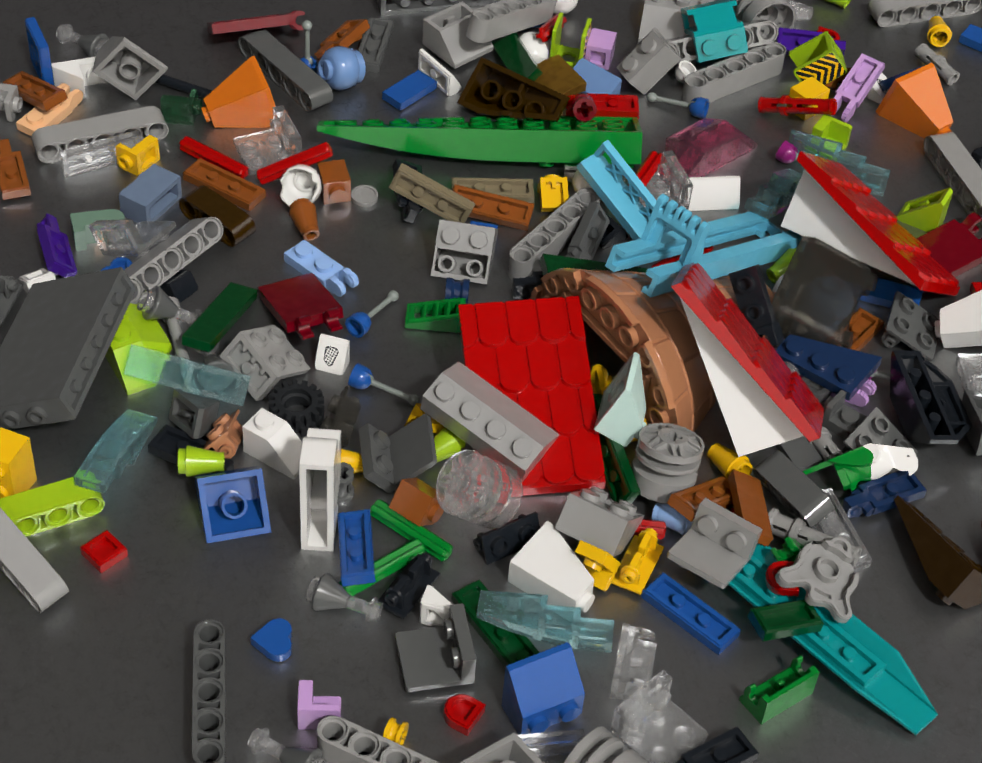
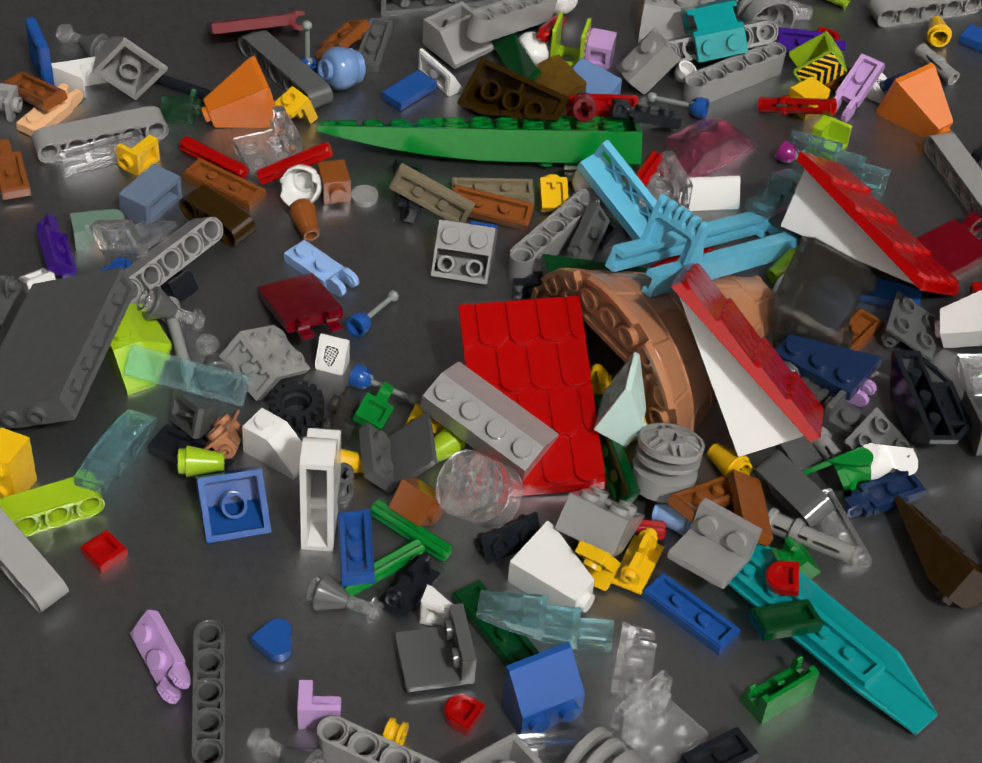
(161, 656): none -> lavender hinge
(219, 317): dark green tile -> none
(297, 105): none -> yellow bracket
(374, 408): none -> green plate
(443, 314): green slope -> none
(457, 289): dark blue wheel -> none
(644, 114): none -> black hinge
(755, 303): black plate -> none
(825, 575): light grey tile -> none
(926, 211): lime slope -> none

